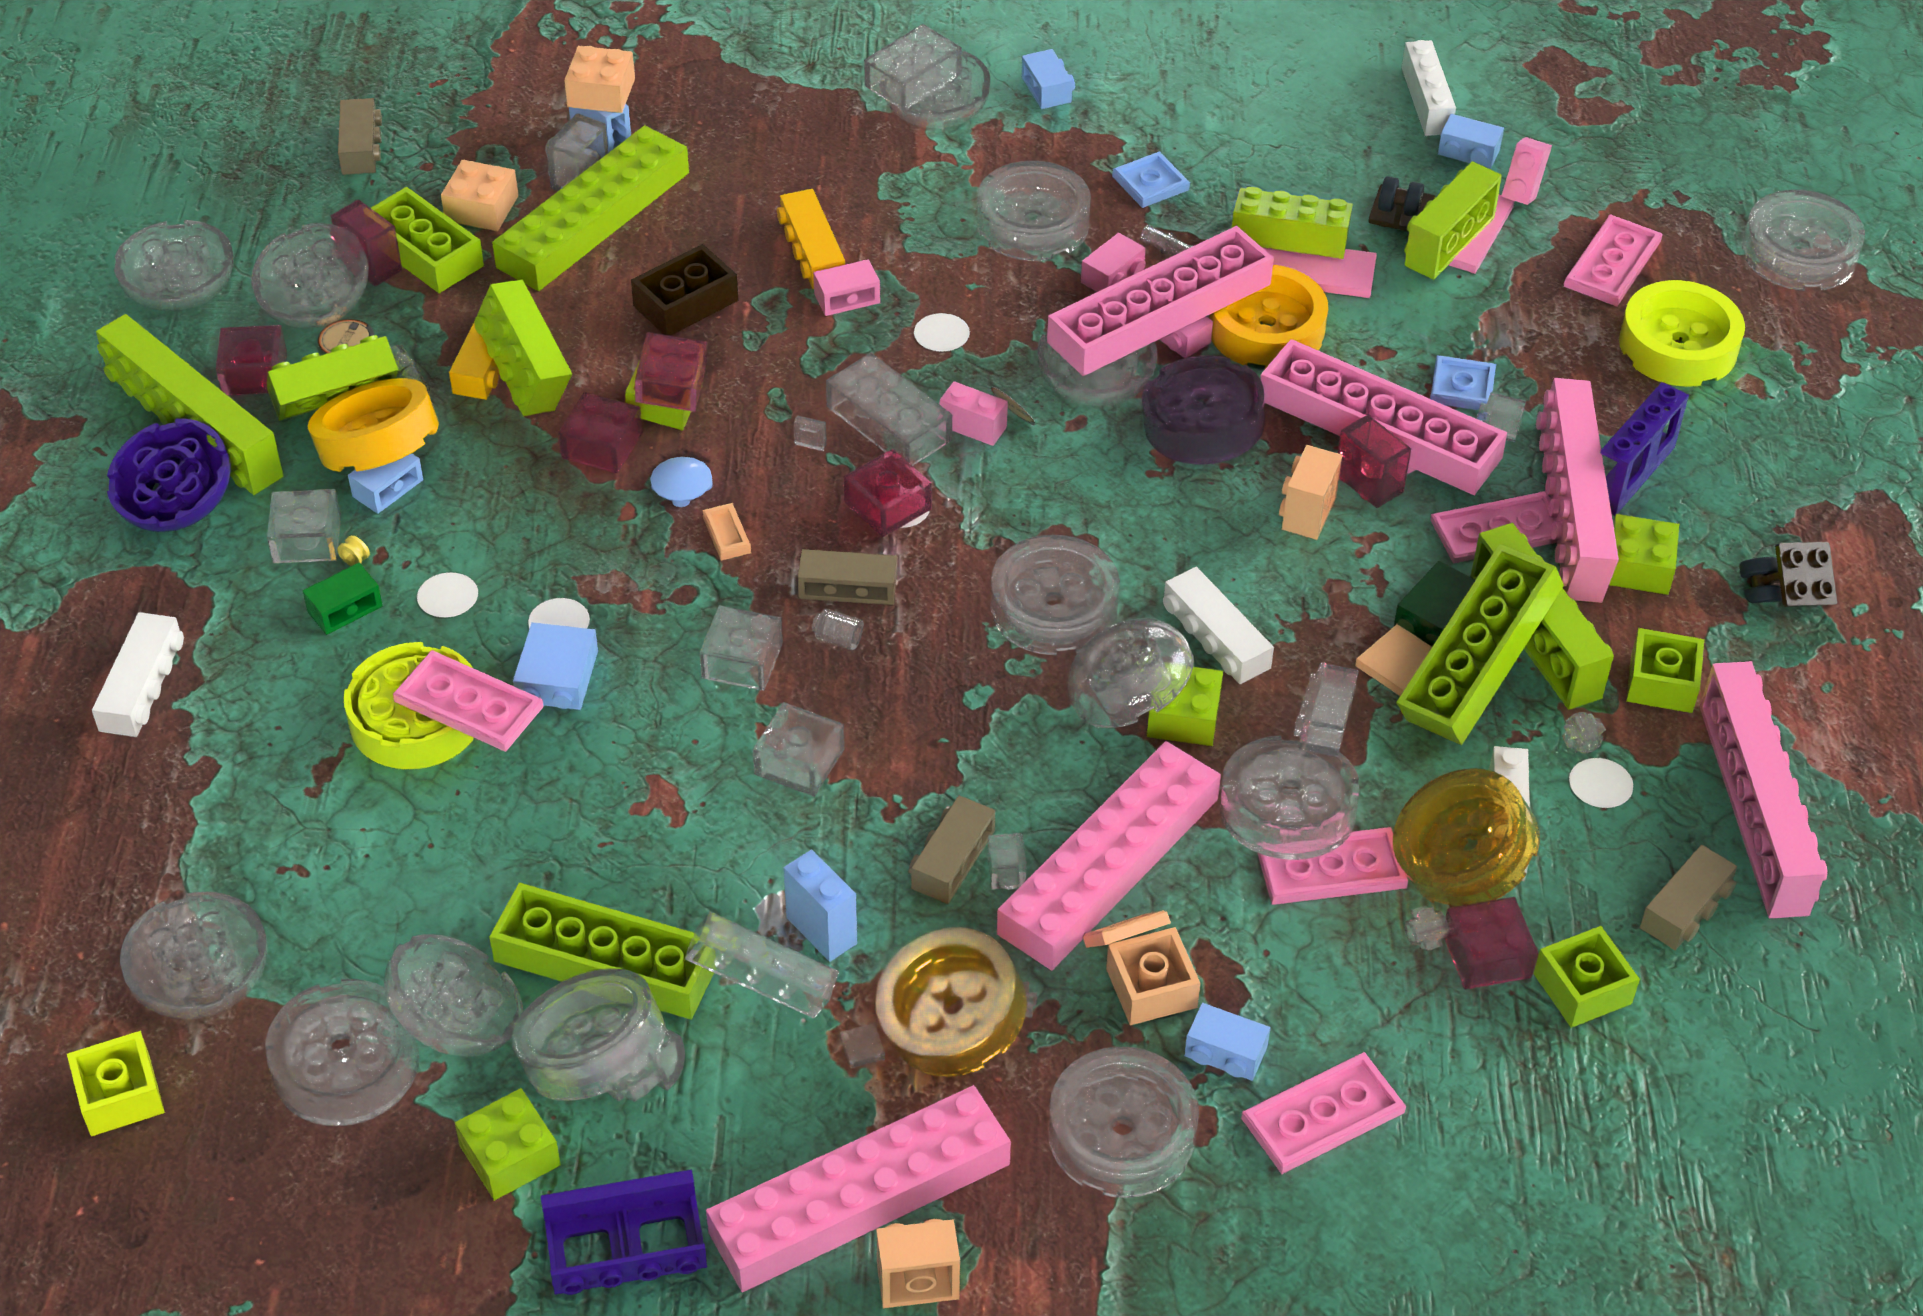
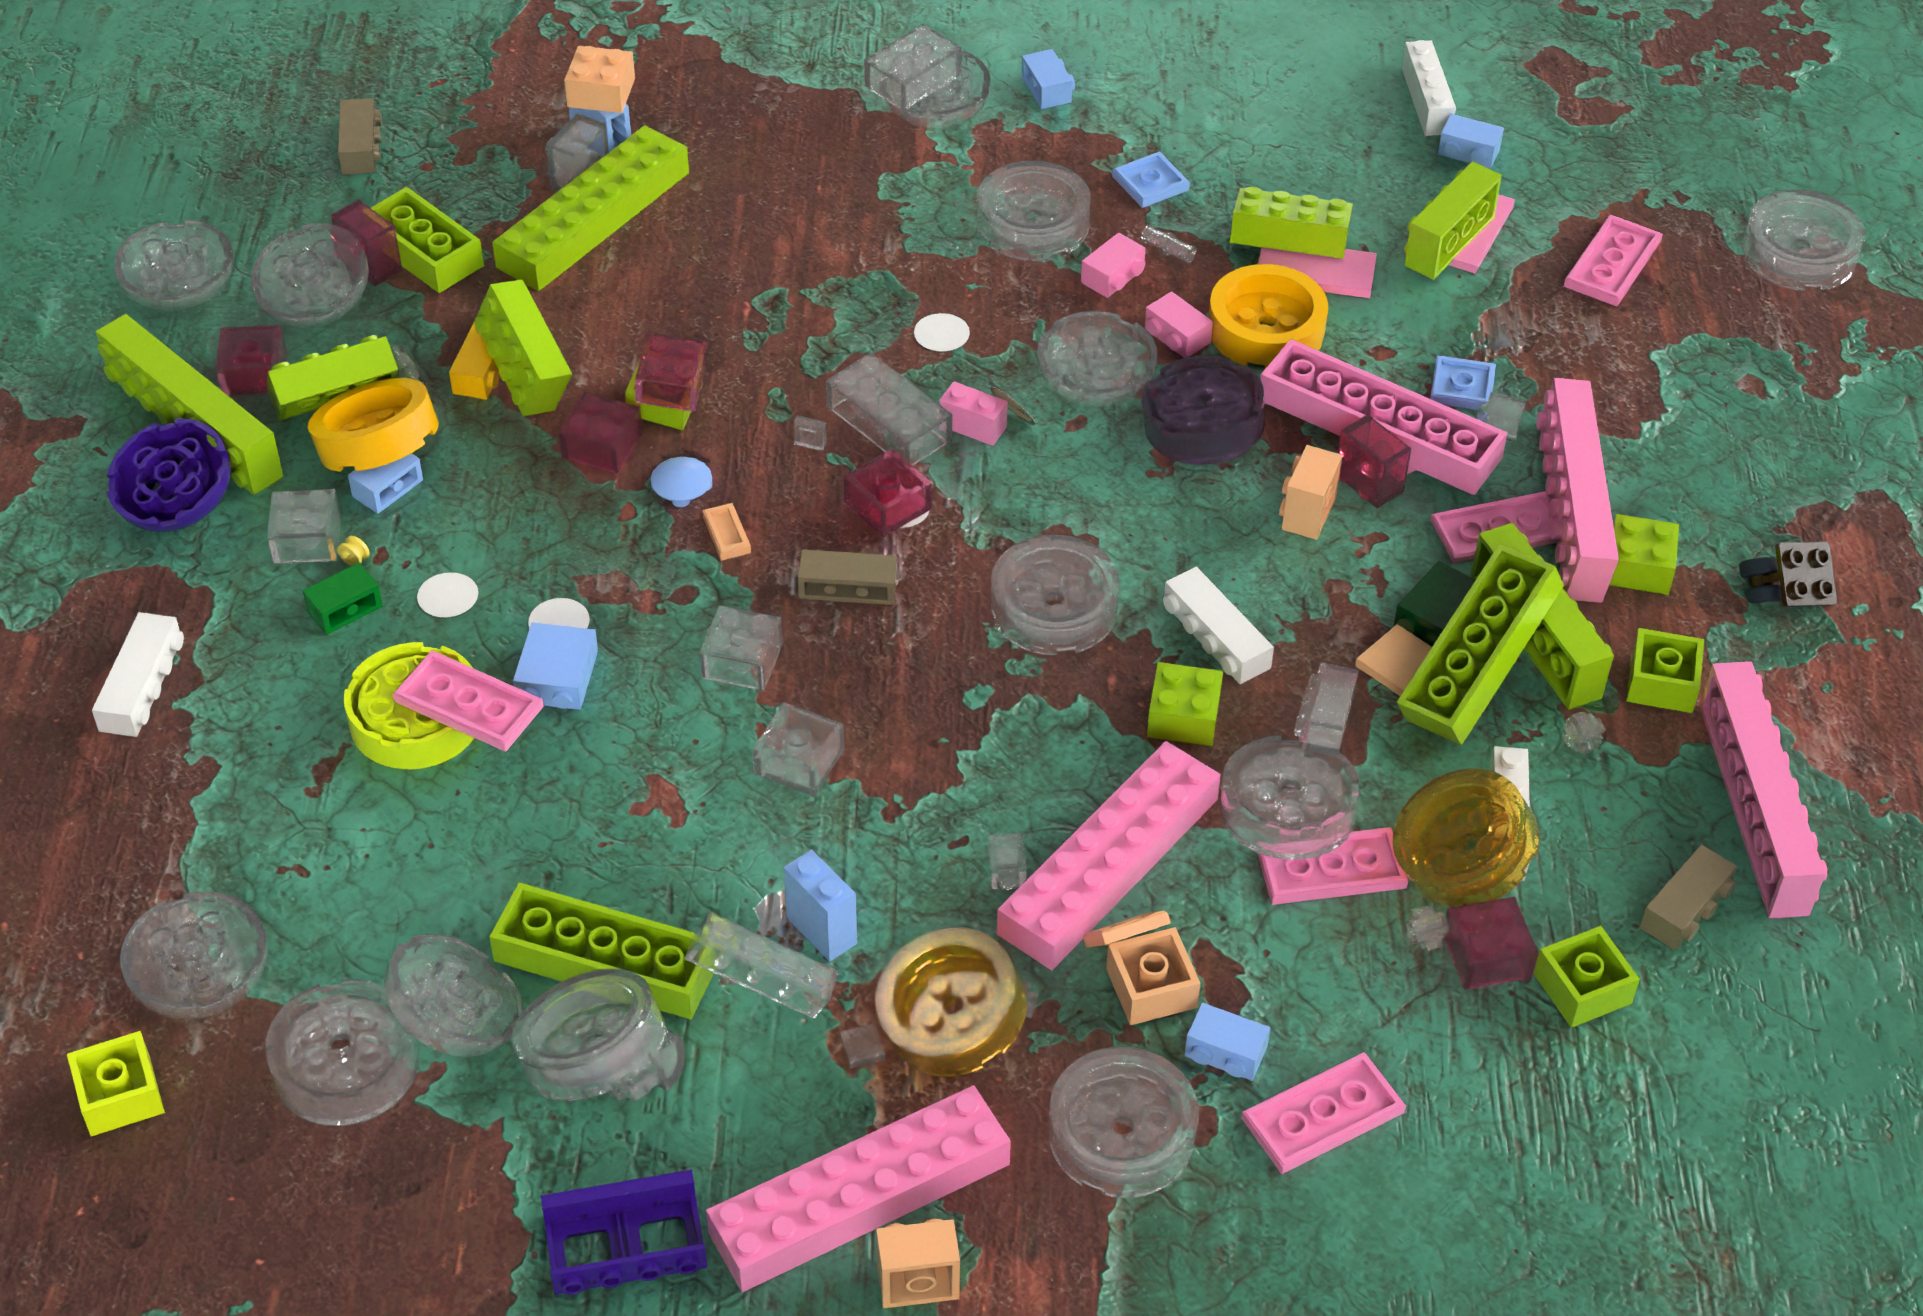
(343, 332): tan sticker -> none
(480, 195): light nougat brick -> none
(507, 1144): lime brick -> none
(684, 290): dark brown brick -> none
(809, 233): yellow brick -> none
(838, 629): clear brick -> none
(846, 287): bright pink brick -> none
(952, 849): dark tan brick -> none
(1128, 672): clear brick -> none
(1159, 300): bright pink brick -> none
(1397, 205): plate -> none
(1526, 170): bright pink brick -> none
(1601, 782): white sticker -> none
(1642, 443): dark purple window -> none
(1684, 309): neon yellow brick -> none

